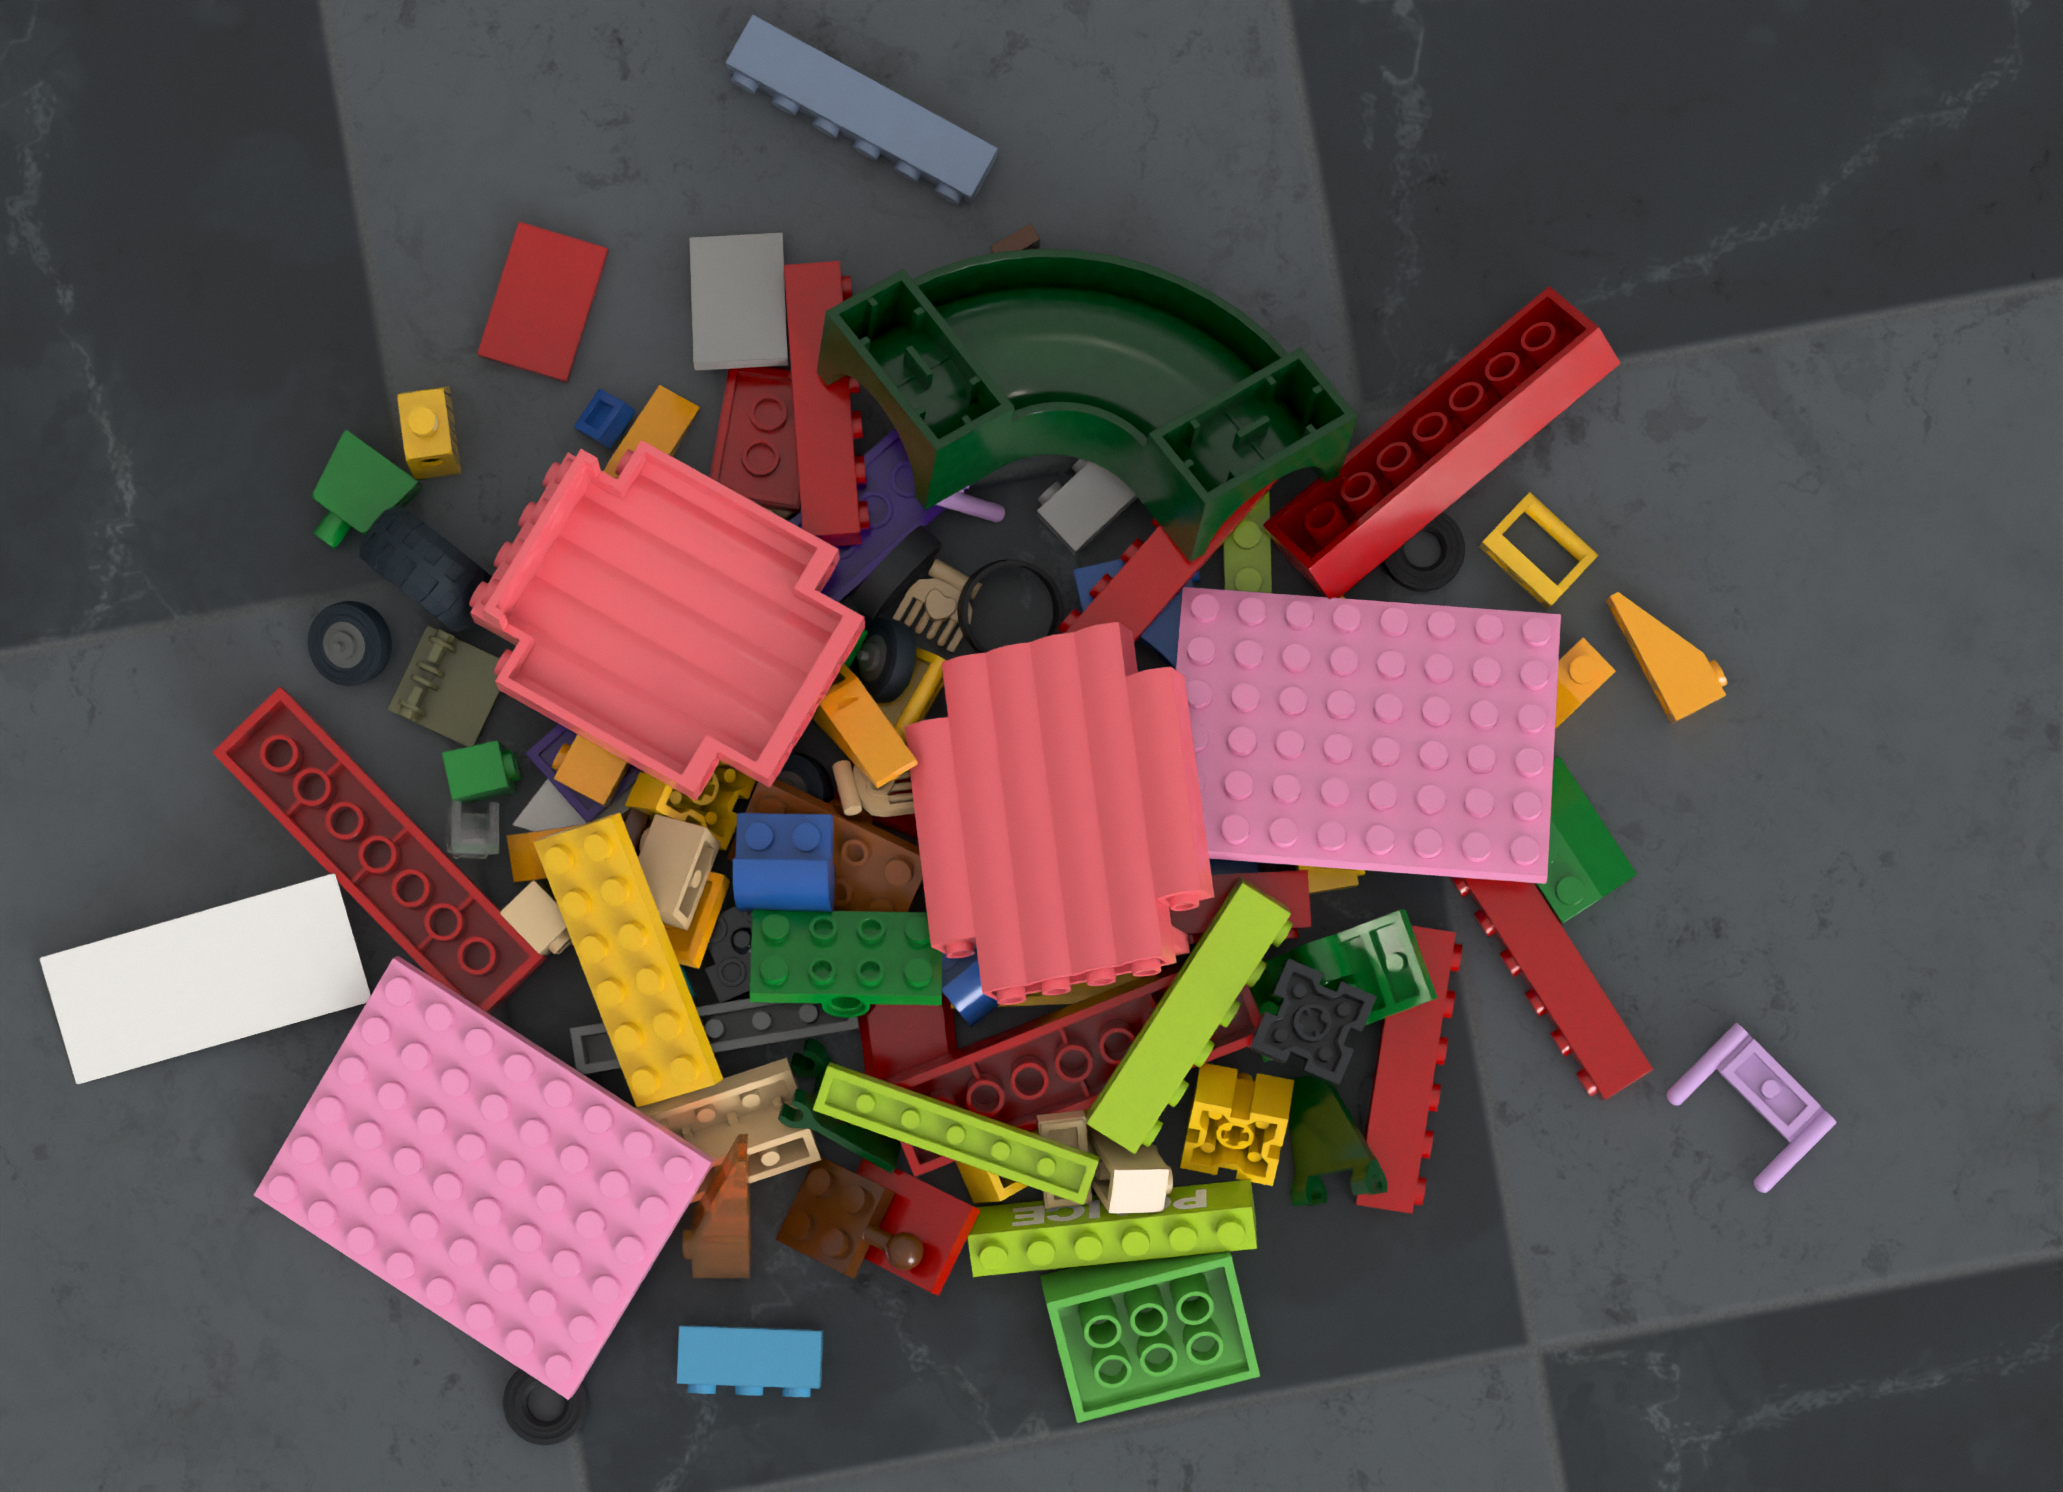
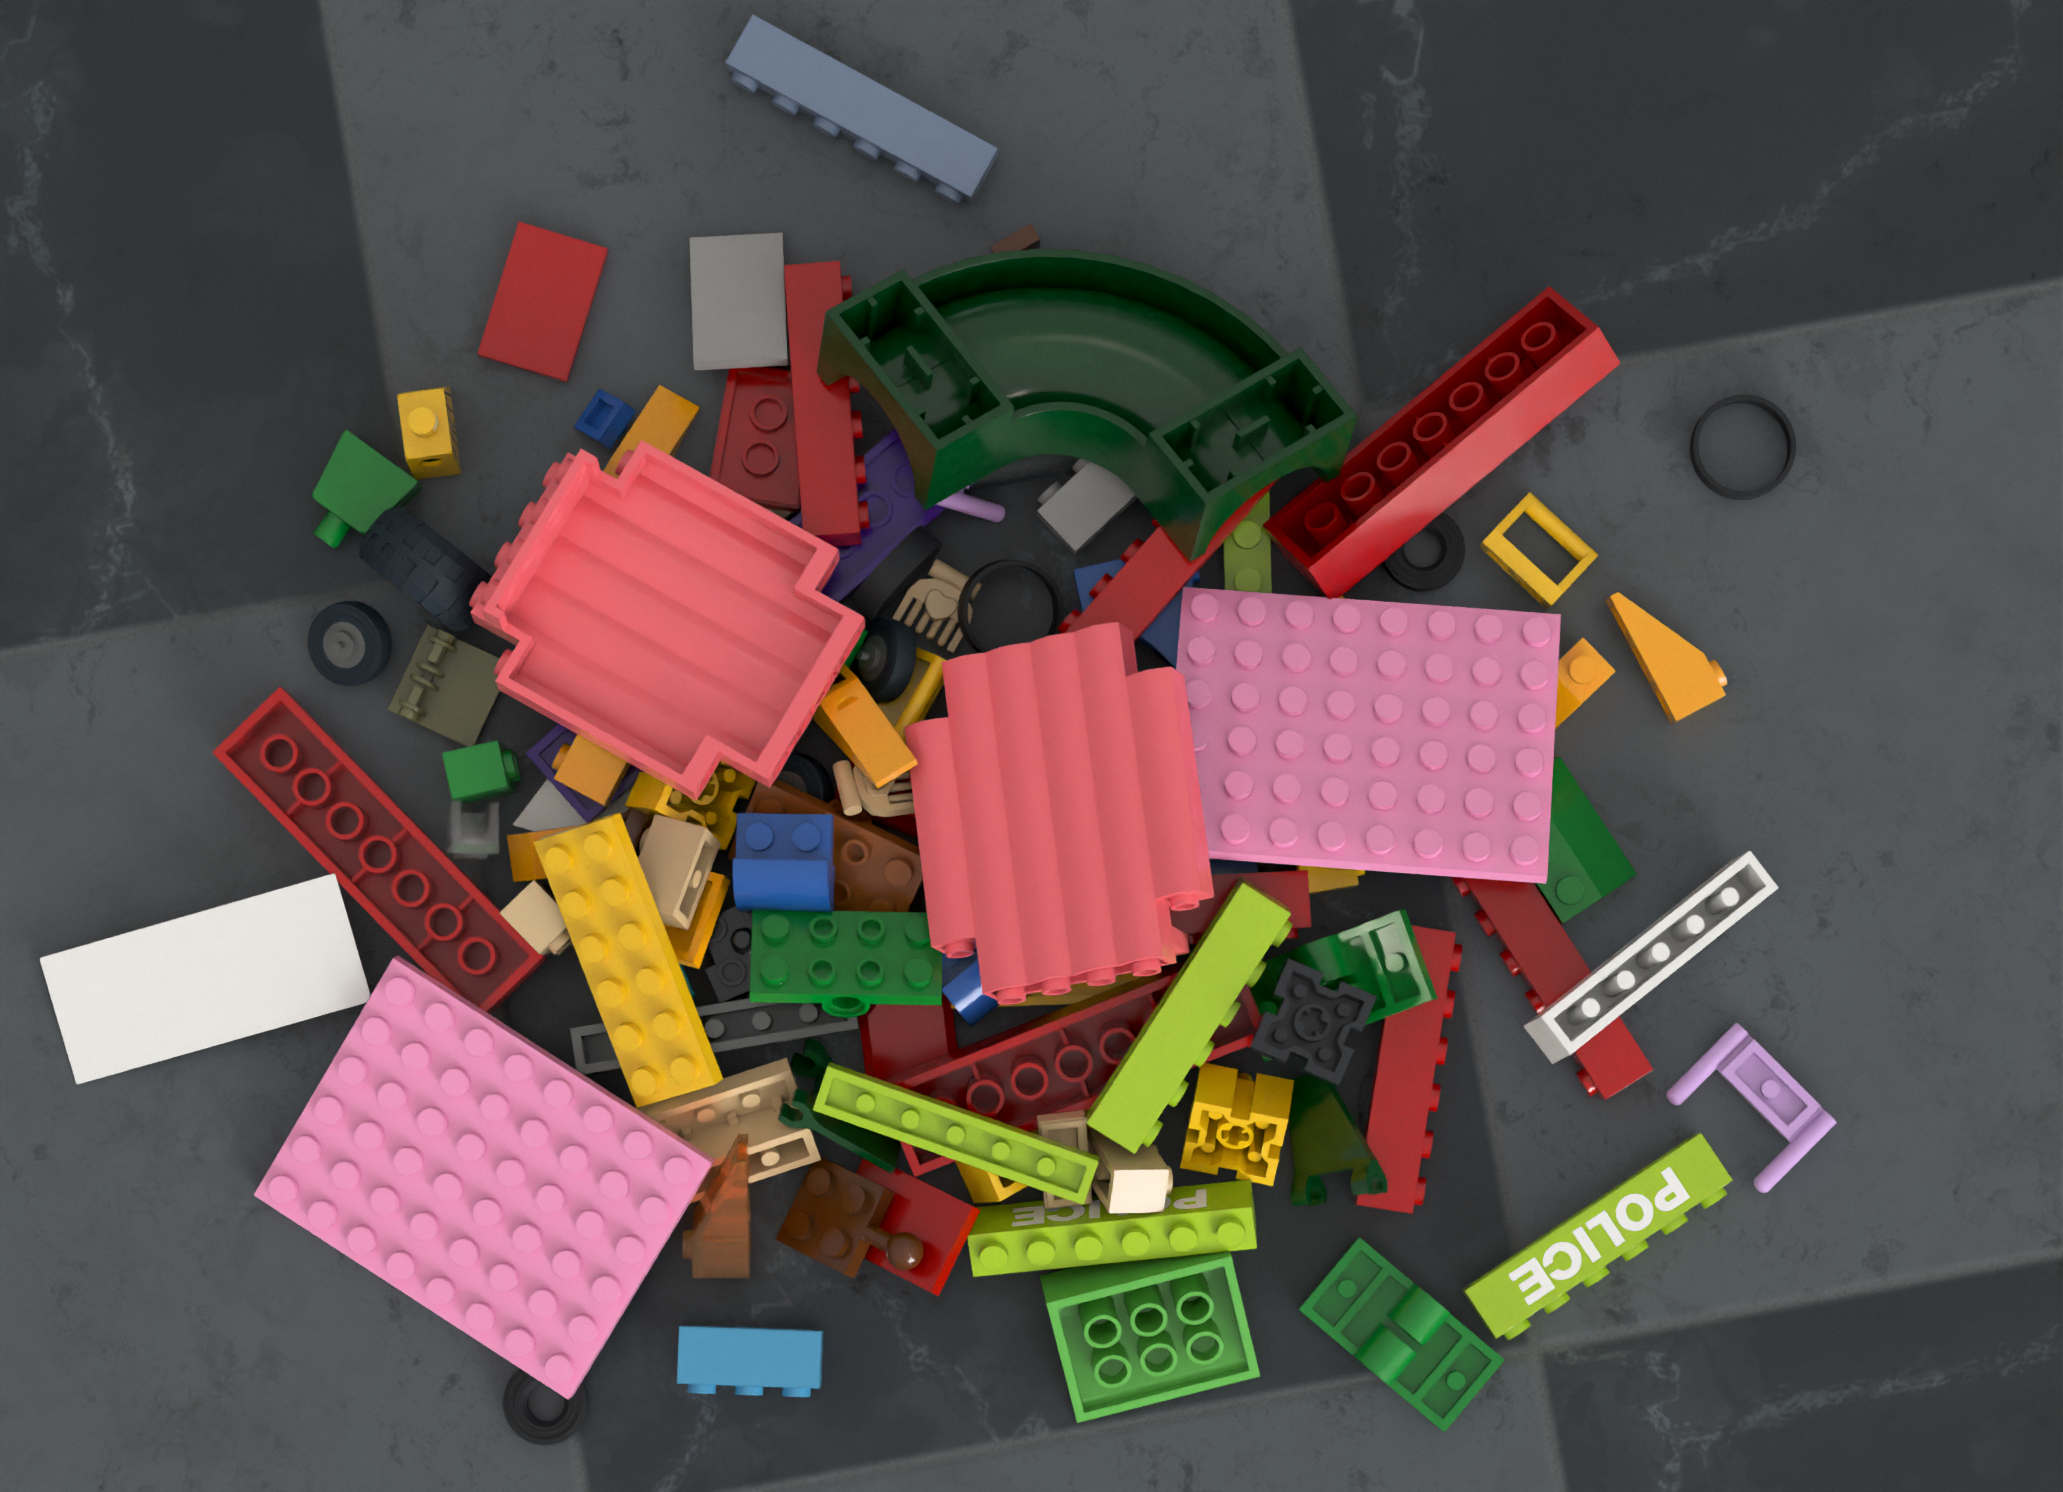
(1401, 1334): none -> green plate
(1598, 1235): none -> lime brick
(1650, 957): none -> white brick
(1777, 413): none -> black tyre

